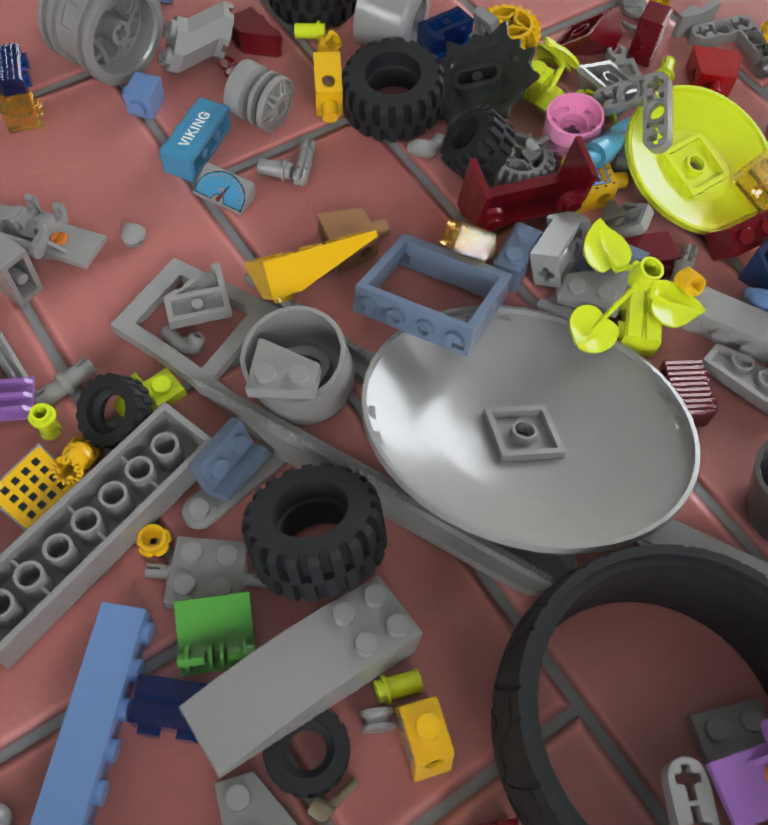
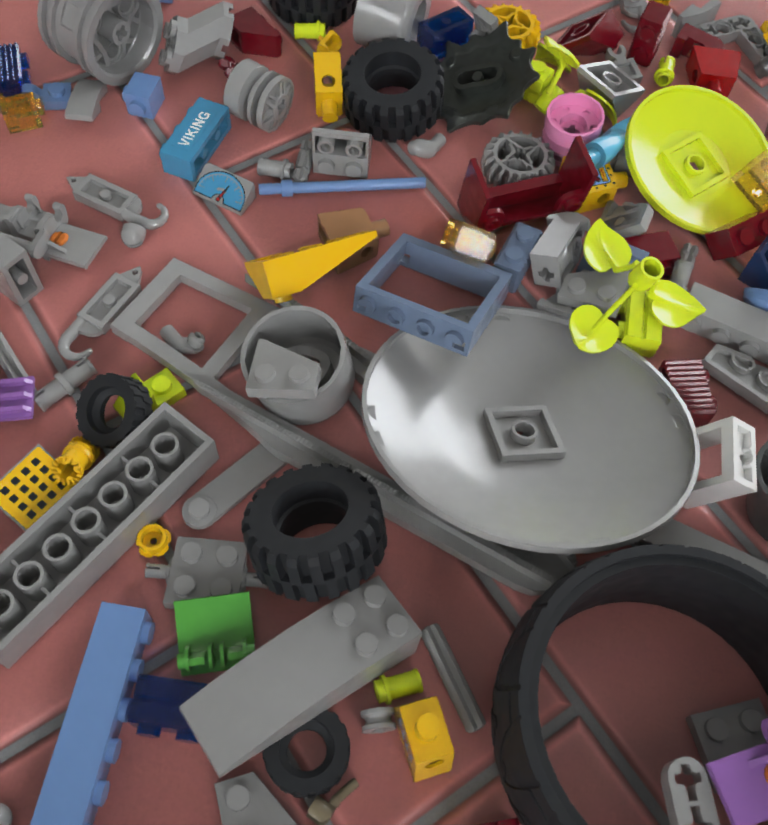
(44, 418): neon yellow pin -> none
(53, 95): none -> medium blue plate
(85, 100): none -> light grey slope
(101, 311): none -> light grey plate
(114, 201): none -> light grey plate
(199, 300): light grey wing -> none
(228, 460): sand blue bracket -> none
(288, 188): none -> medium blue bar
(341, 152): none -> light grey slope
(453, 678): none -> light grey axle
(478, 135): black tyre -> none
(533, 148): light grey hand -> none
(649, 100): light grey beam -> none
(690, 281): yellow piece -> none
(693, 36): none -> dark red leg
(737, 458): none -> white window

